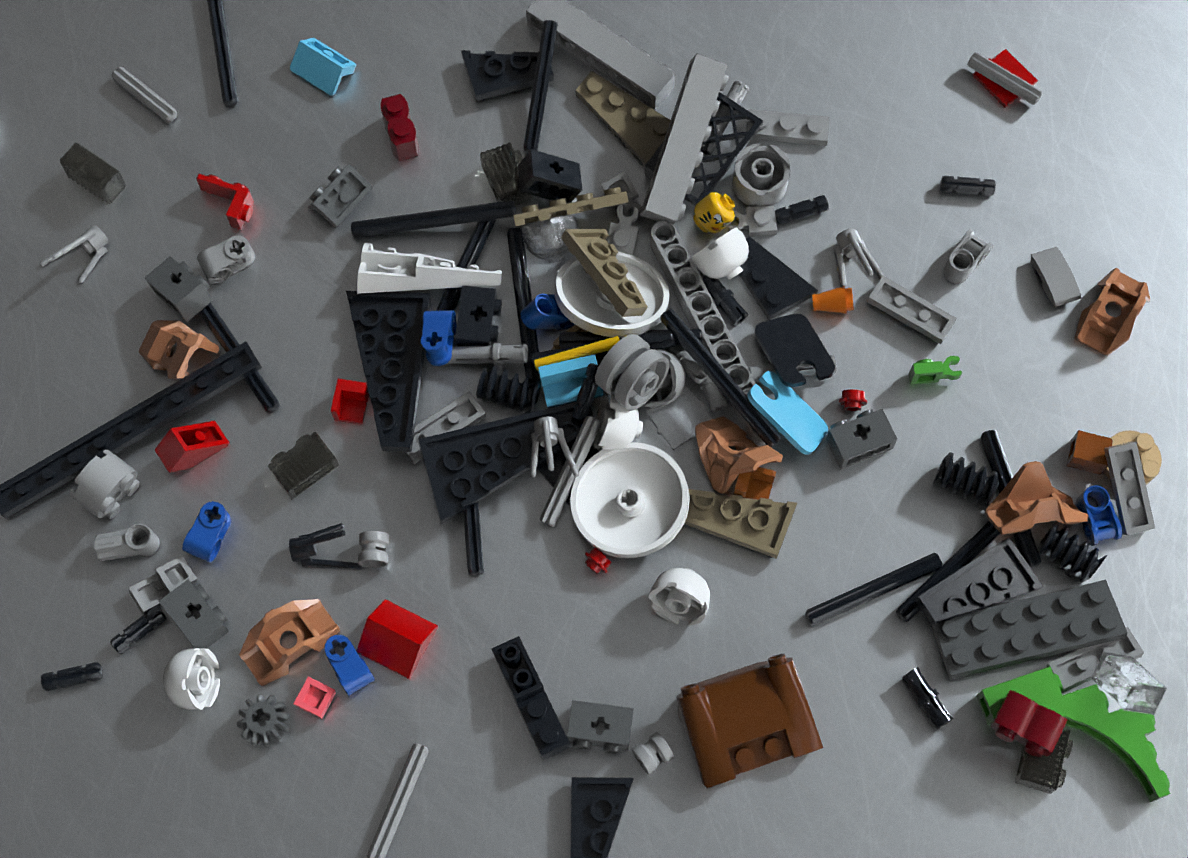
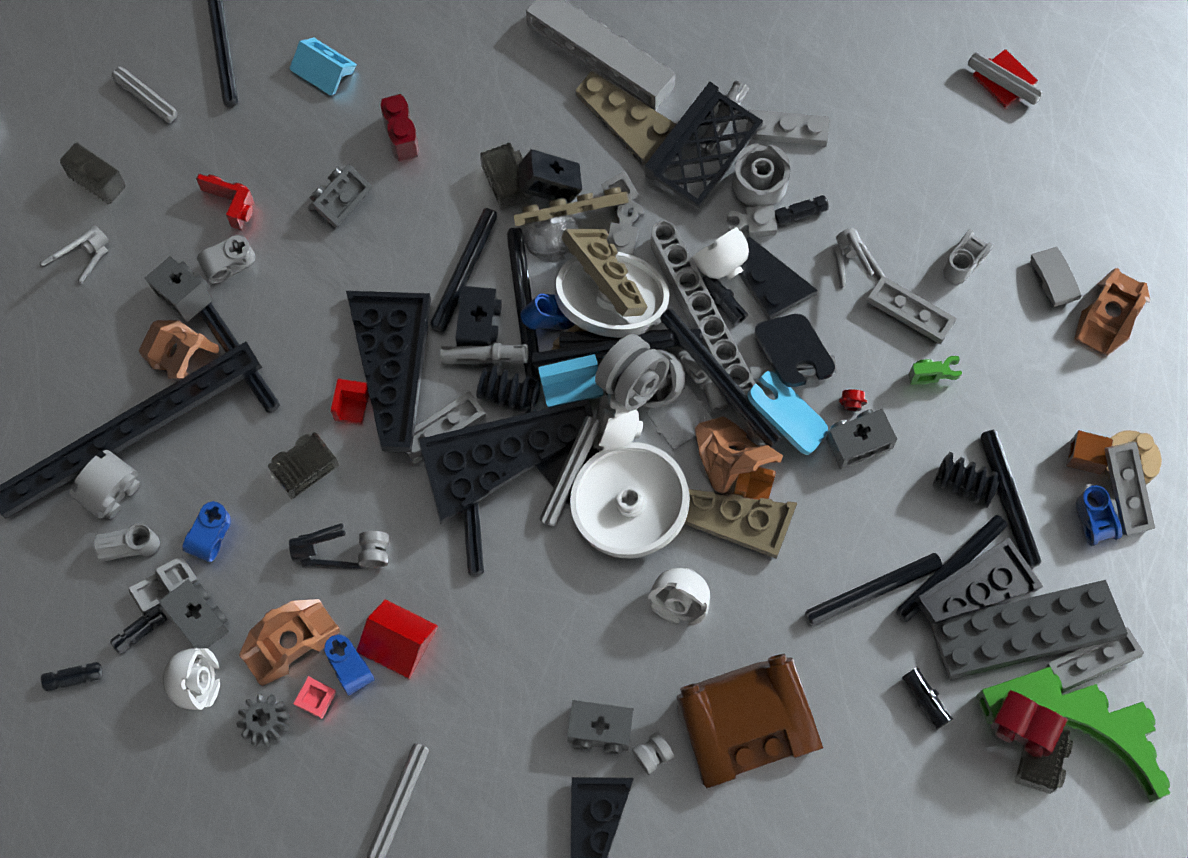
(190, 445): red slope -> none
(415, 271): white wedge -> none
(433, 219): black axle -> none
(438, 336): blue piece -> none
(500, 73): black wing -> none
(531, 698): black slope -> none
(540, 85): black axle -> none
(547, 435): light grey plant -> none
(586, 393): black axle -> none
(590, 349): yellow bar -> none
(597, 561): red plate -> none
(684, 139): light grey brick -> none
(714, 212): yellow head -> none
(835, 300): orange cone -> none
(968, 185): black axle -> none
(1031, 500): nougat piece -> none
(1070, 552): black piece -> none
(1128, 683): clear brick -> none

